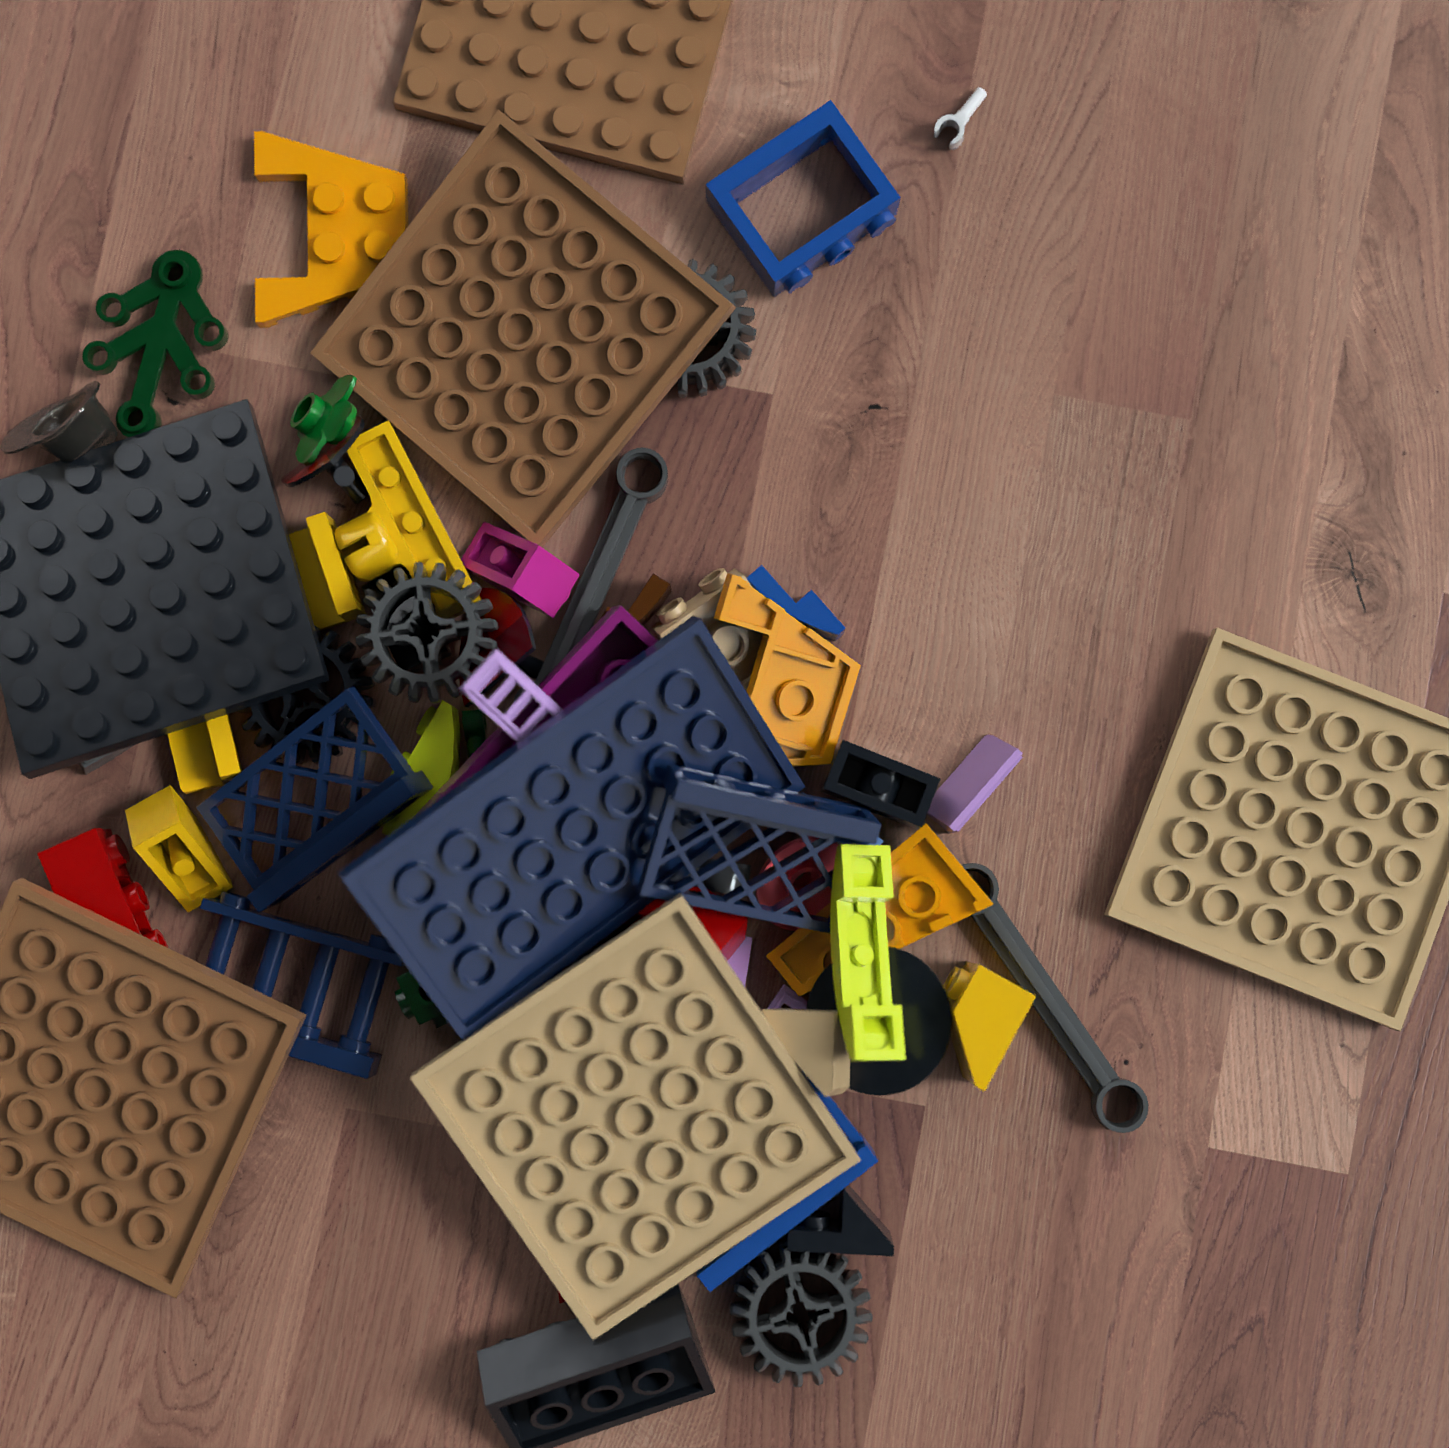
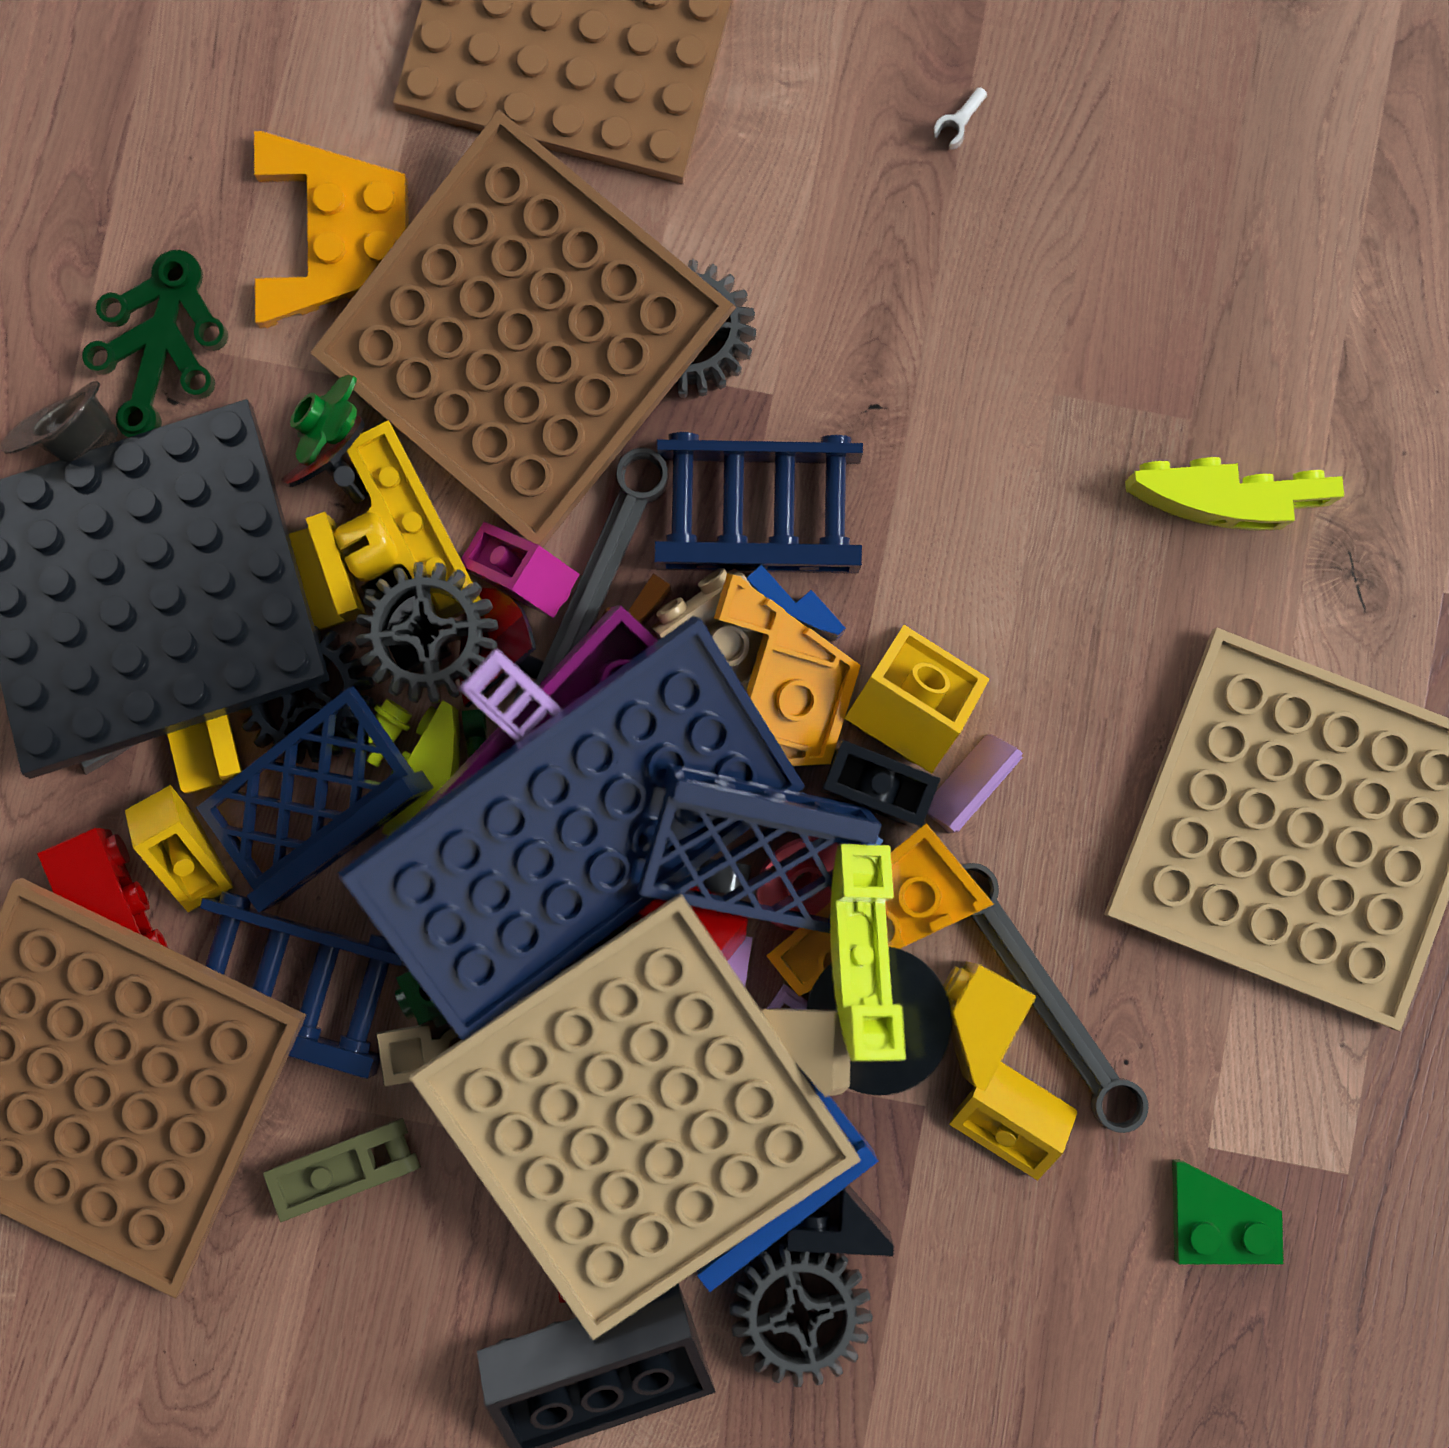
(339, 1171): none -> olive plate
(393, 720): none -> neon yellow pin
(409, 1049): none -> tan plate
(775, 158): blue window -> none
(783, 549): none -> dark blue fence
(917, 699): none -> yellow slope
(1017, 1121): none -> yellow panel
(1215, 497): none -> neon yellow slope
(1221, 1222): none -> green wing

